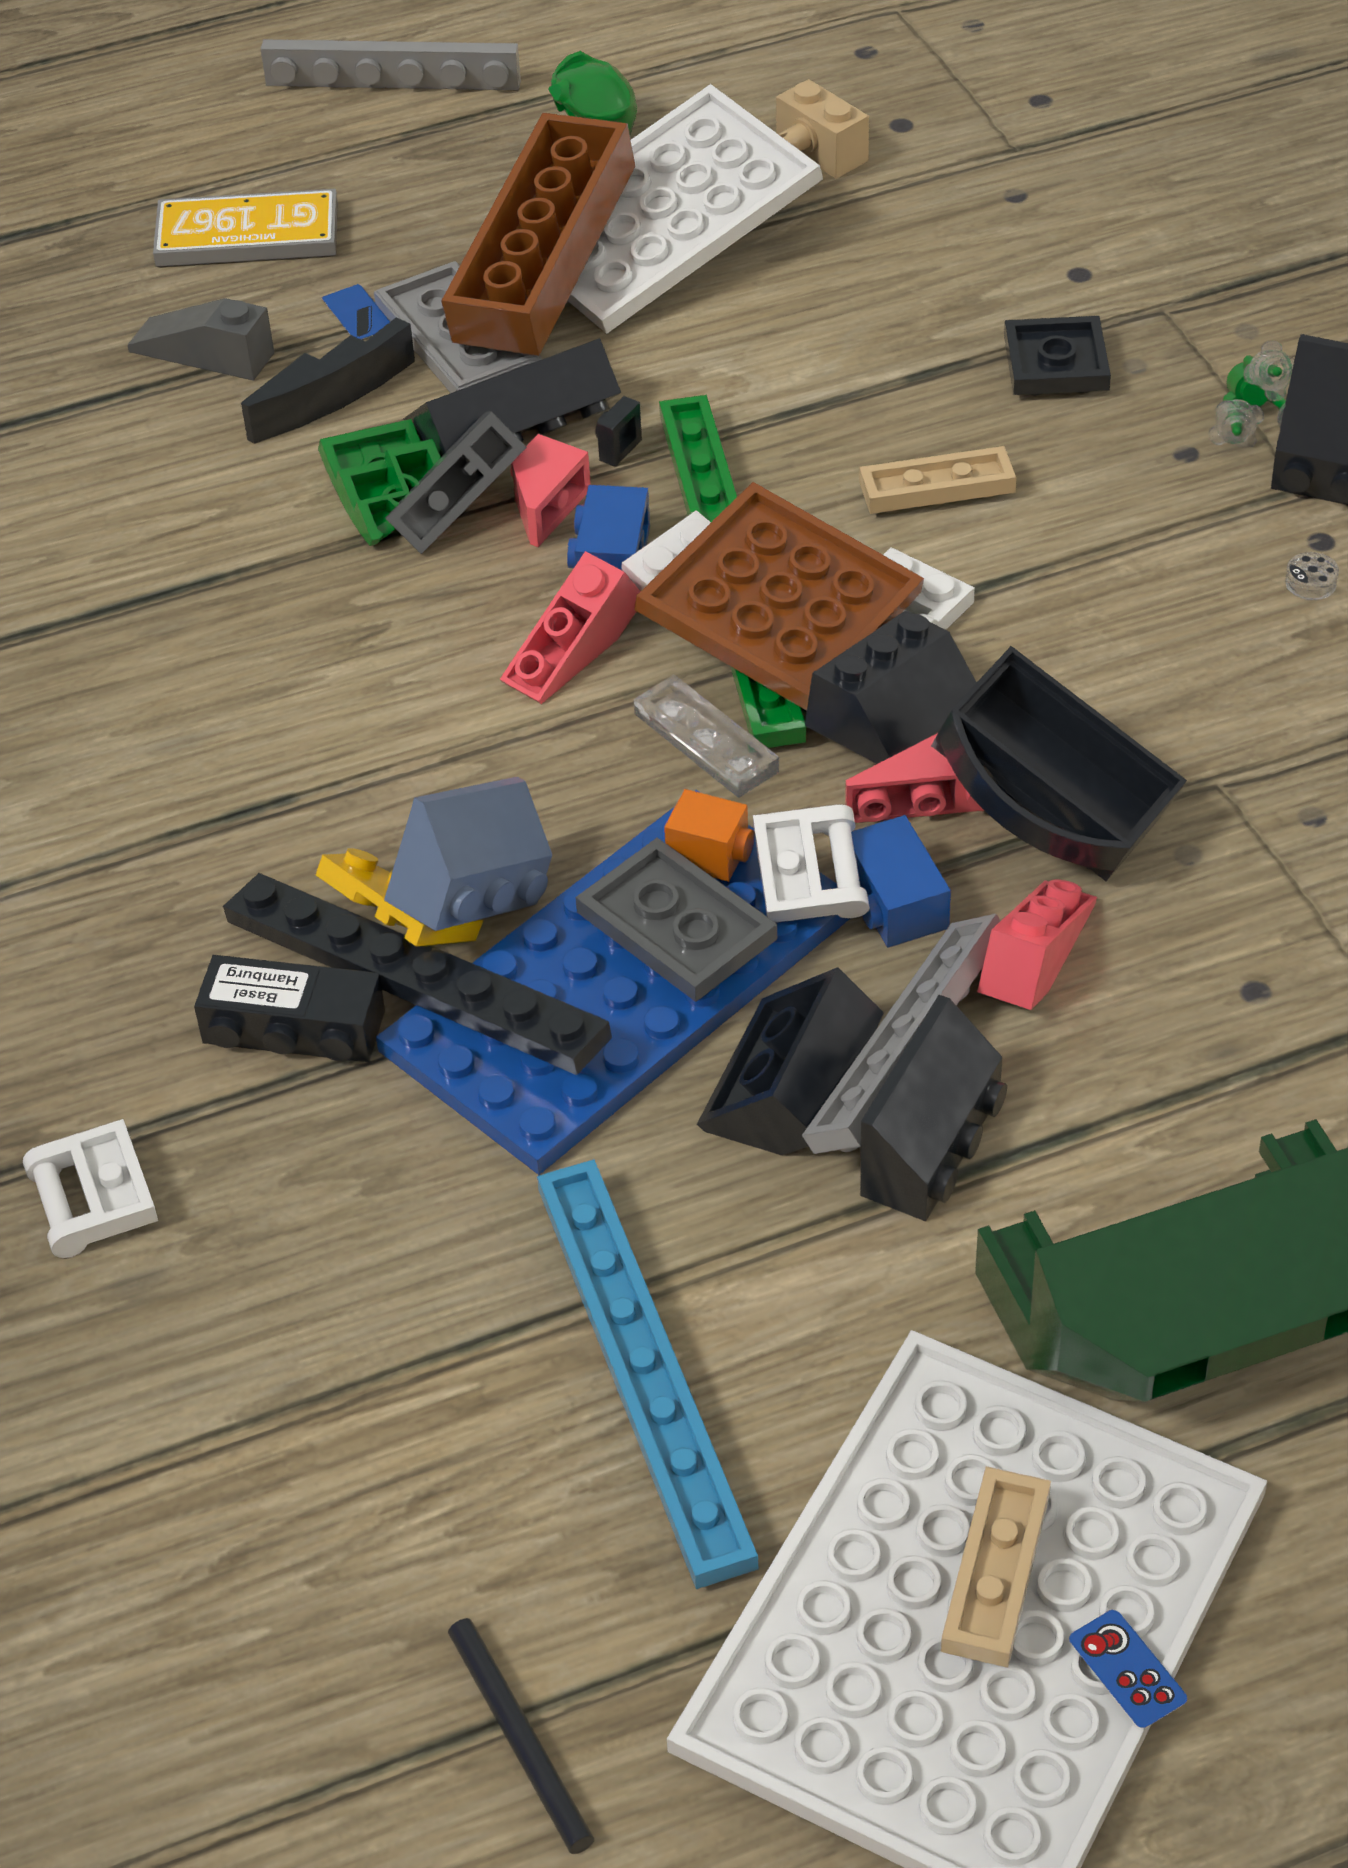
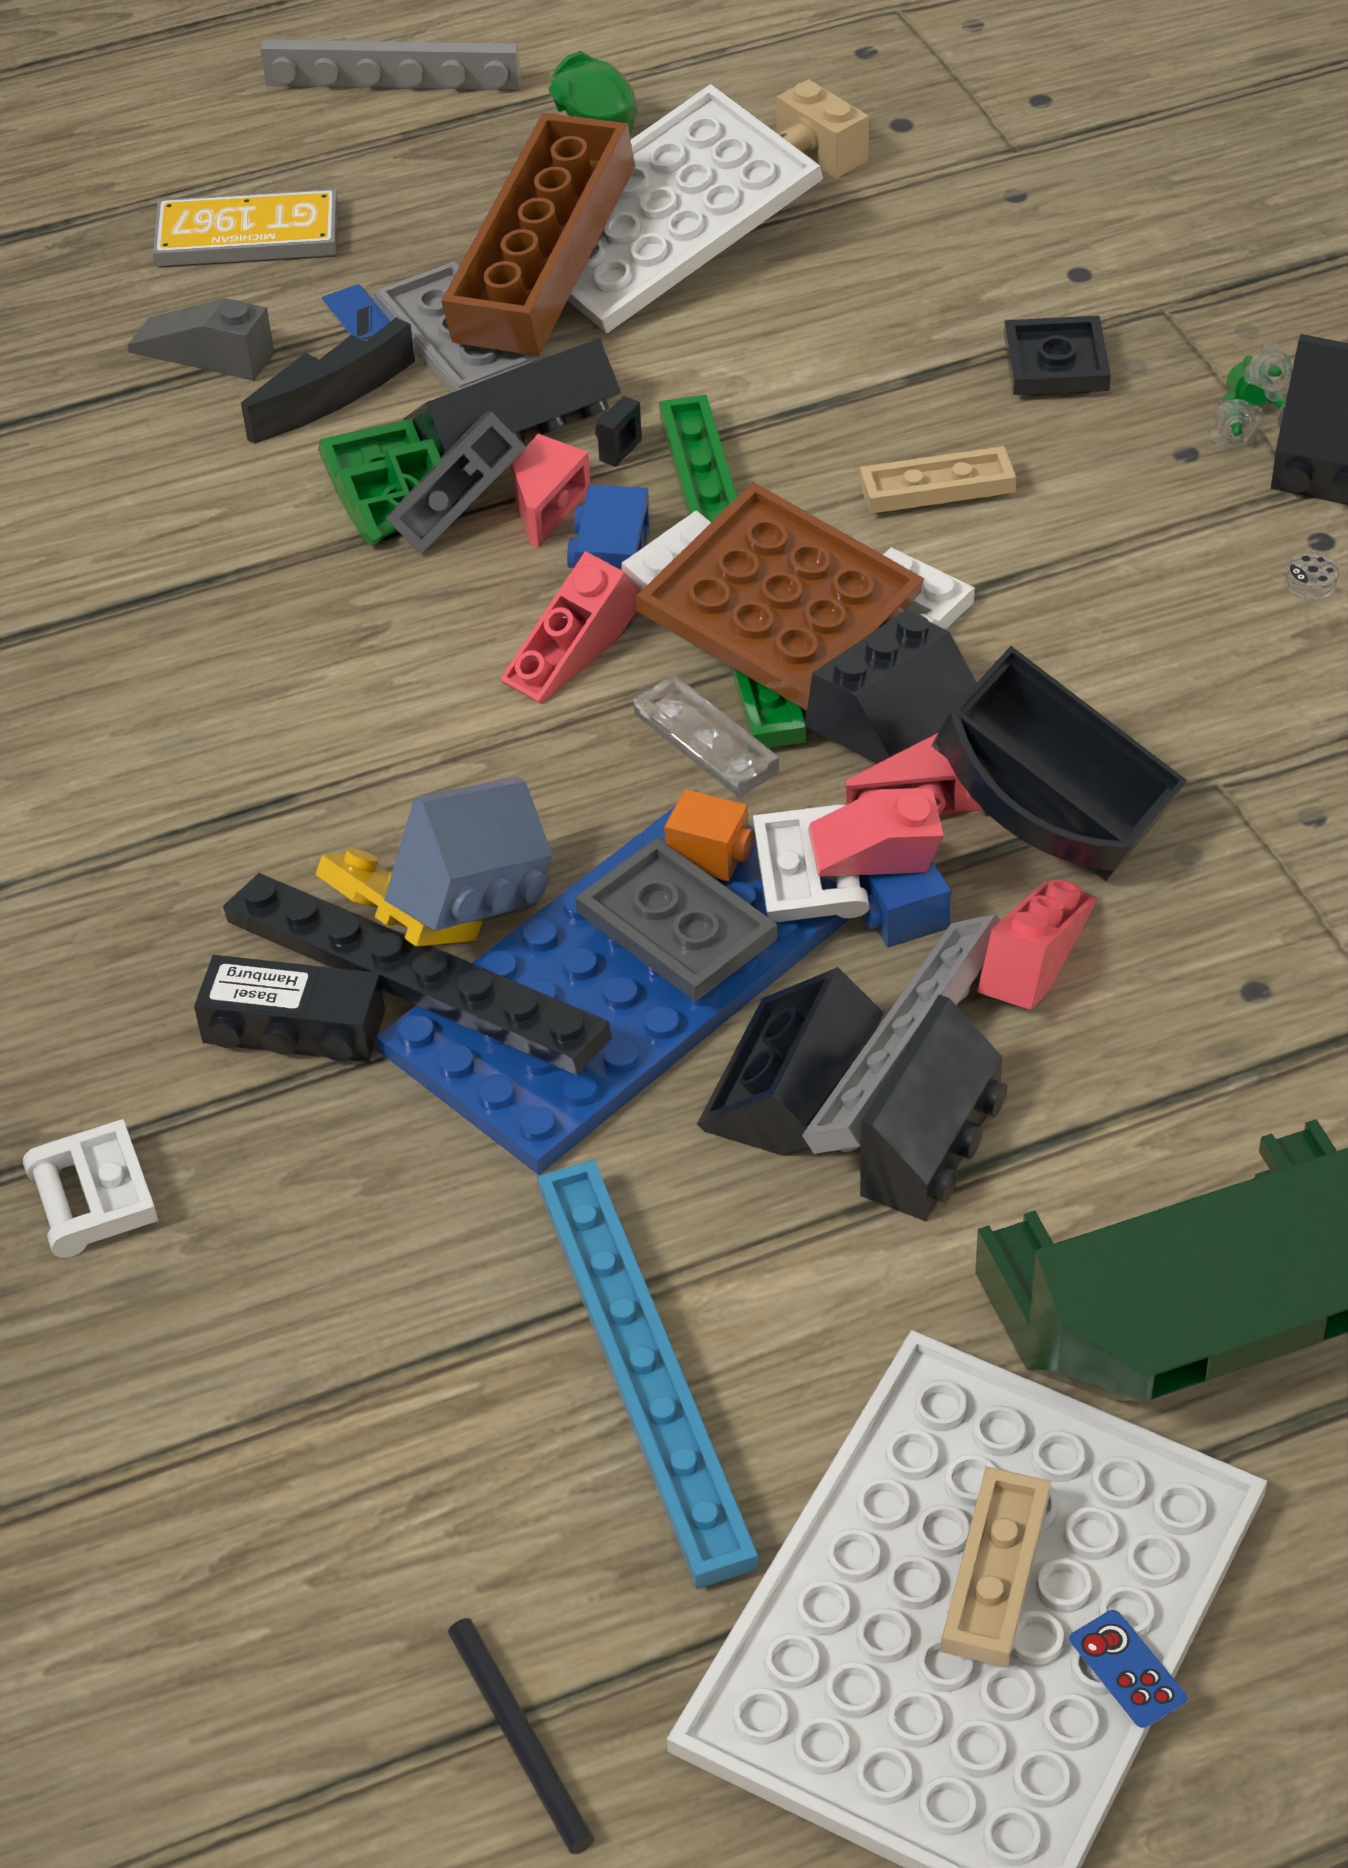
(878, 834): none -> coral slope

